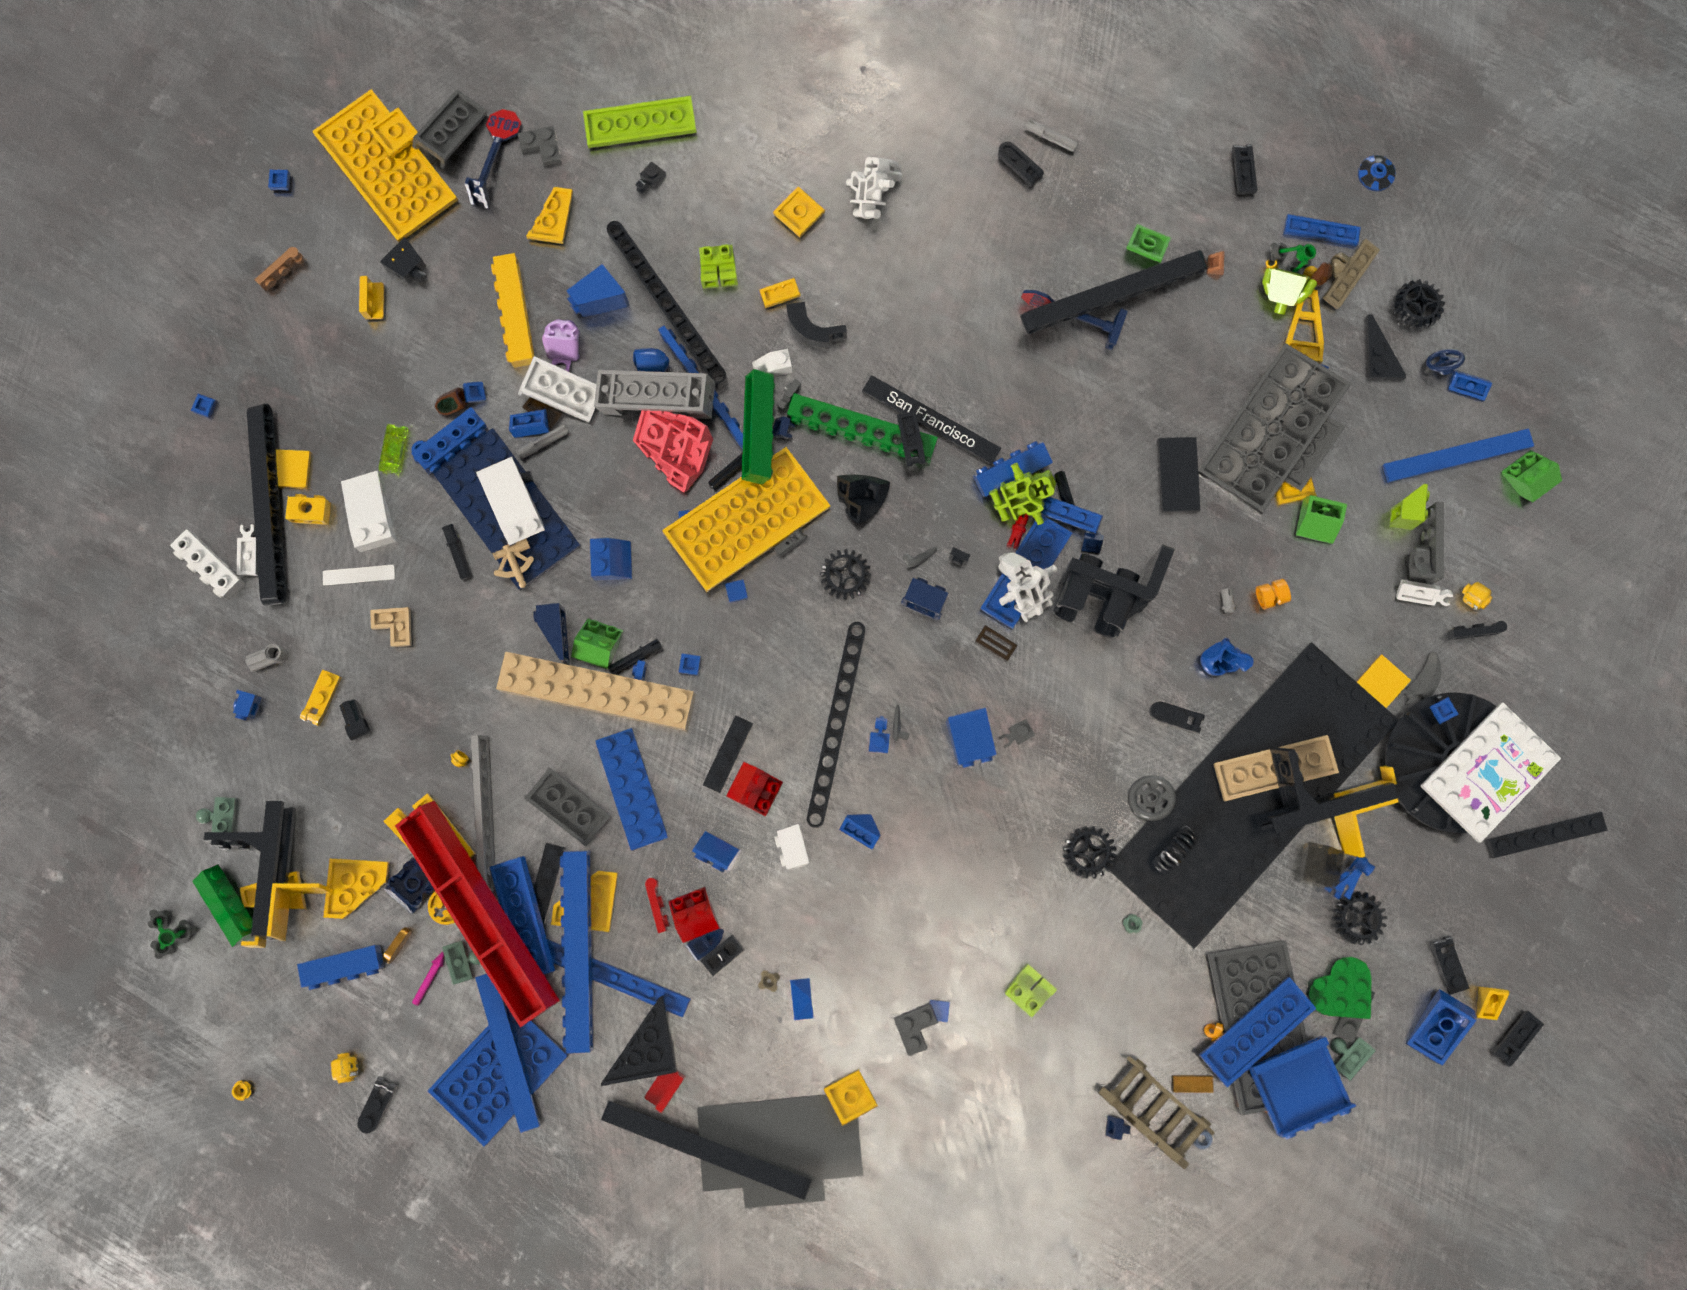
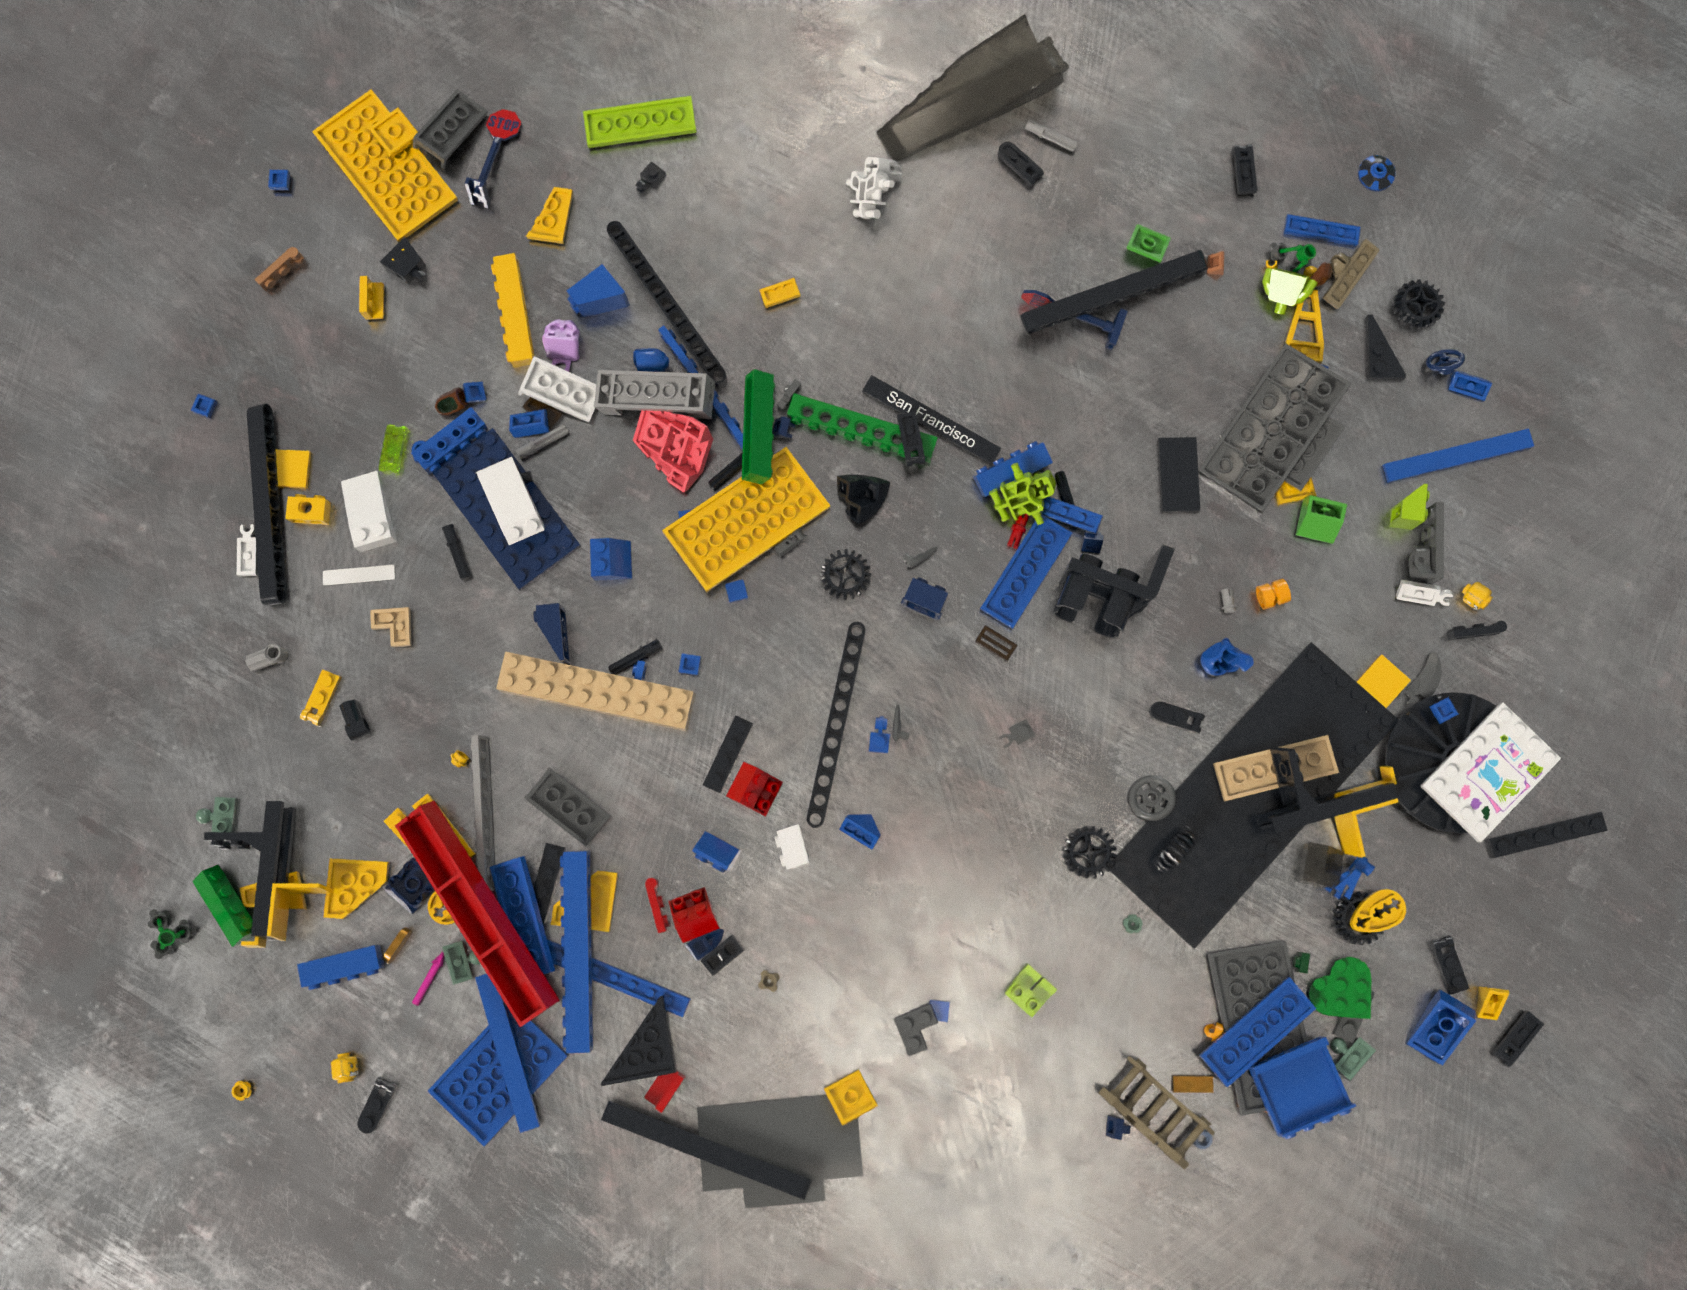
(207, 564): white brick -> none
(246, 705): blue brick -> none
(509, 552): tan piece -> none
(543, 140): dark grey plate -> none
(596, 643): bright green slope -> none
(631, 789): blue plate -> none
(716, 257): lime hips -> none
(774, 363): white slope -> none
(799, 212): yellow plate -> none
(802, 999): blue slope -> none
(810, 333): black arch -> none
(959, 557): black plate -> none
(971, 737): blue slope -> none
(976, 89): none -> clear smoke windscreen
(1027, 585): white piece -> none
(1301, 962): none -> dark green plate
(1376, 901): none -> yellow piece
(1533, 475): bright green slope -> none

